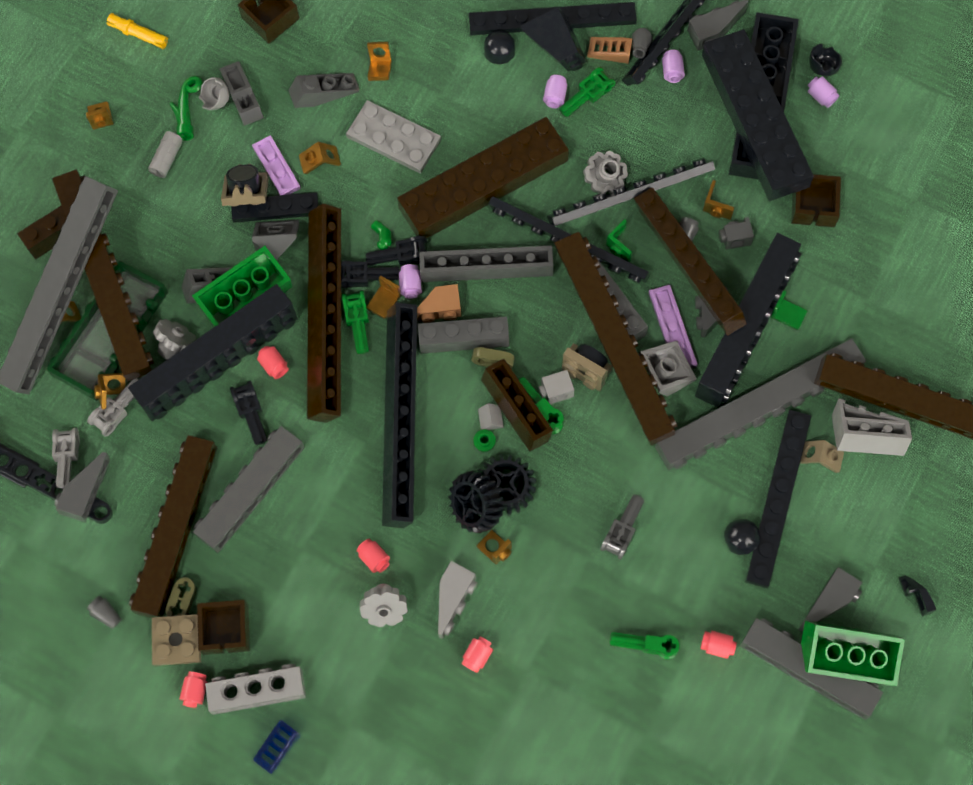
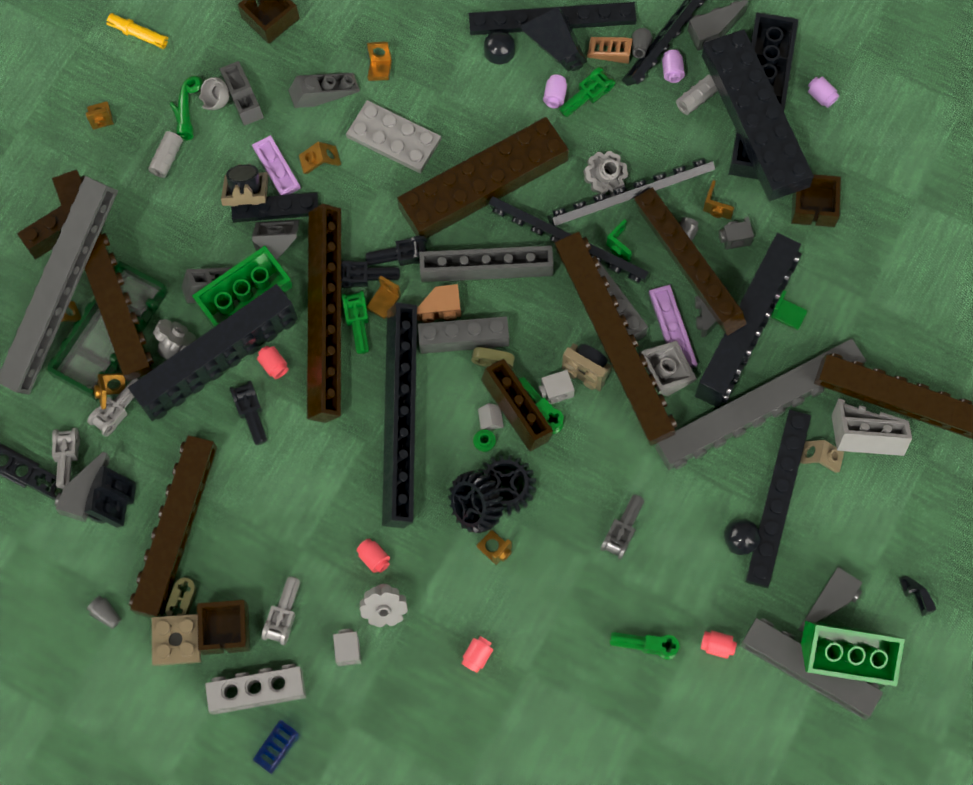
(110, 496): none -> black slope
(193, 689): coral brick -> none
(248, 489): dark grey brick -> none
(281, 617): none -> light grey connector
(347, 647): none -> light grey brick
(385, 235): green arm -> none
(410, 281): lavender brick -> none
(453, 590): light grey slope -> none
(696, 95): none -> light grey axle
(824, 60): black hair -> none

